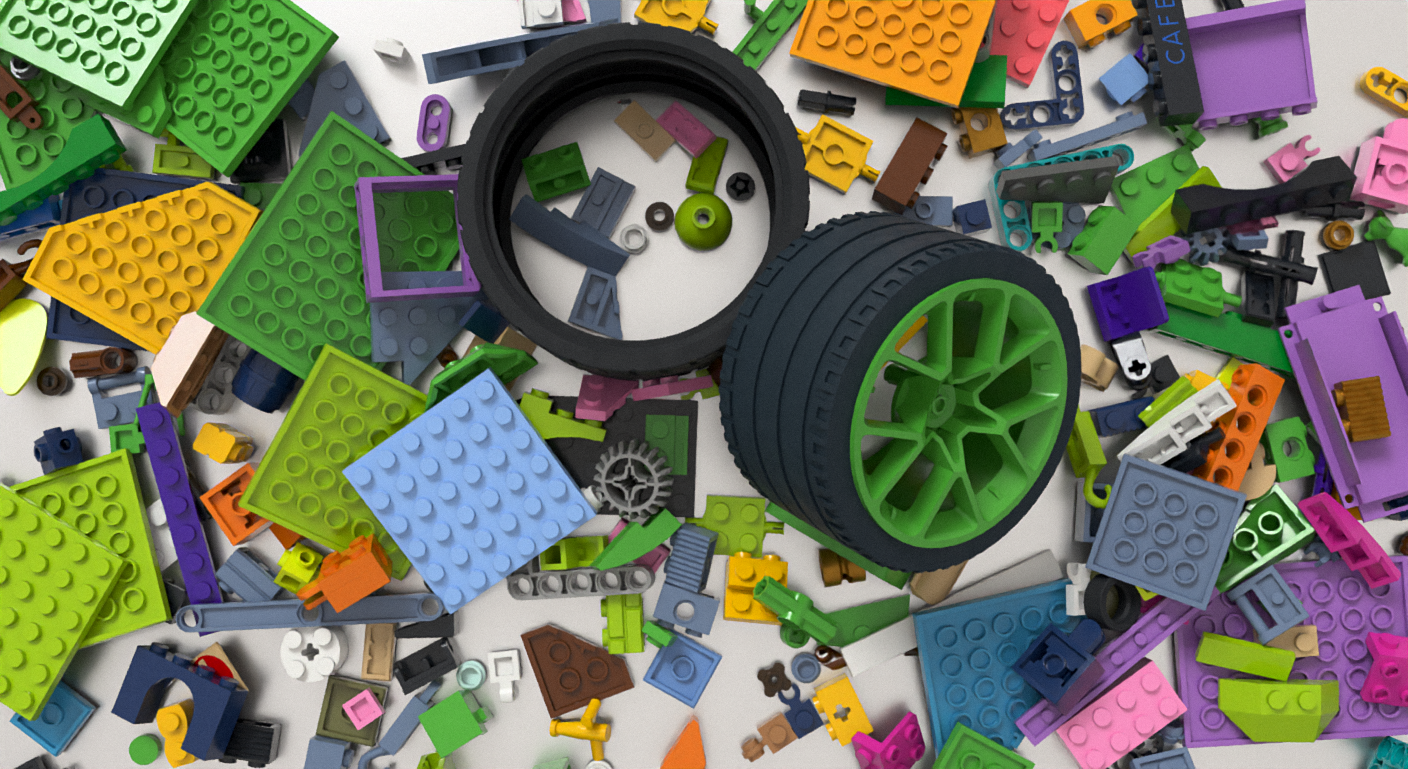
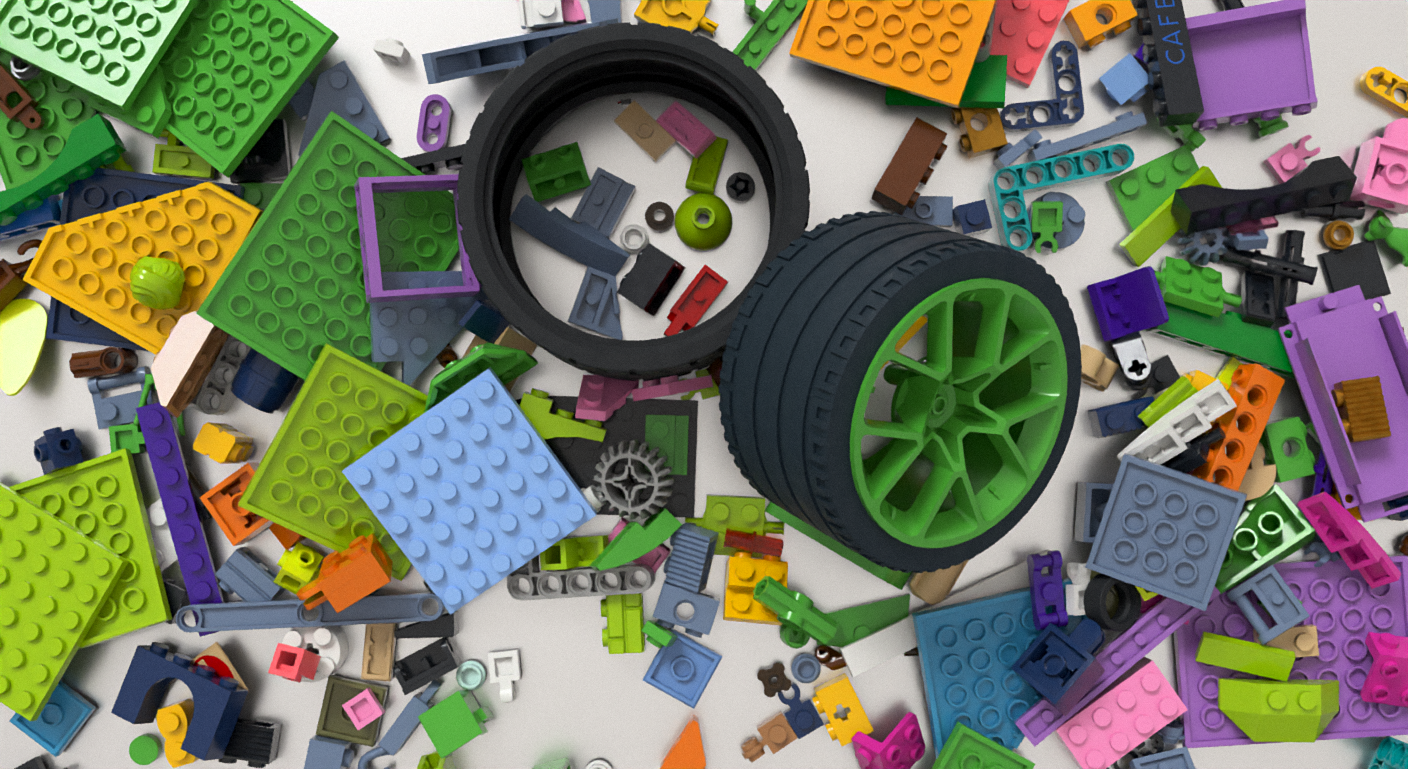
(60, 381): dark brown plate -> none
(157, 282): none -> lime hair
(294, 663): none -> coral brick
(573, 669): reddish brown plate -> none
(585, 729): yellow piece -> none
(650, 279): none -> black brick
(695, 301): none -> red hinge
(753, 542): none -> clear red axle
(826, 102): black axle -> none
(836, 154): yellow plate -> none
(837, 568): pearl gold wheel -> none
(1047, 589): none -> dark purple plate
(1066, 182): dark grey wing -> none
(1087, 457): lime piece -> none
(1103, 239): bright green brick -> none
(1165, 250): medium lavender plate -> none

